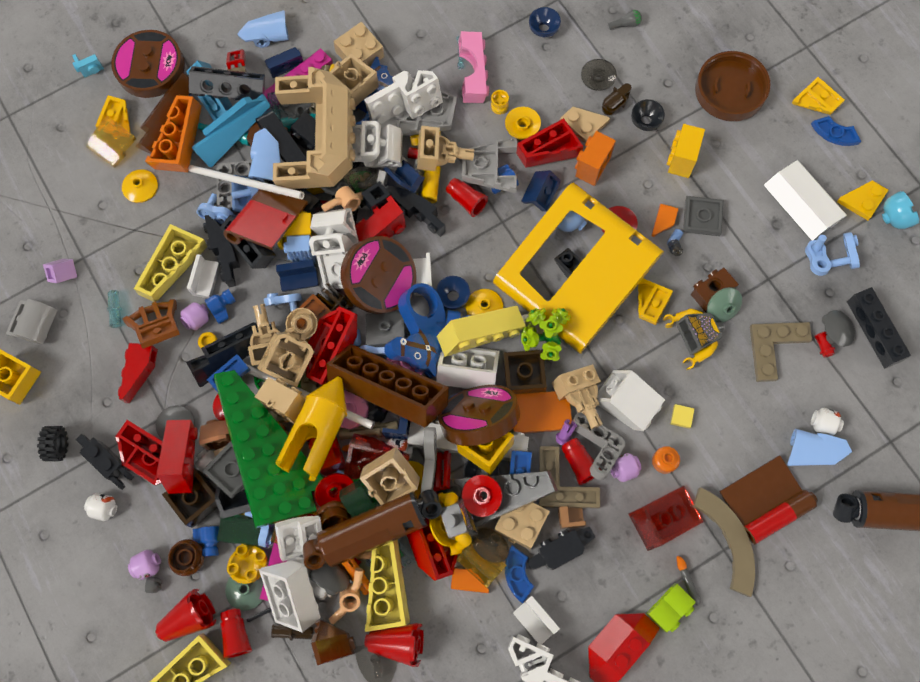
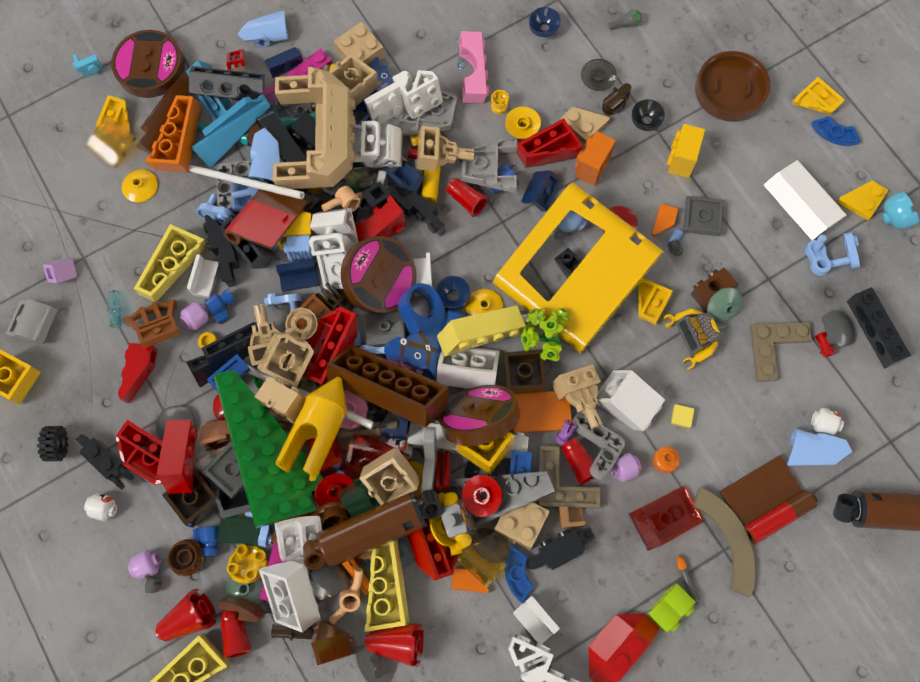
(247, 610): none -> reddish brown slope

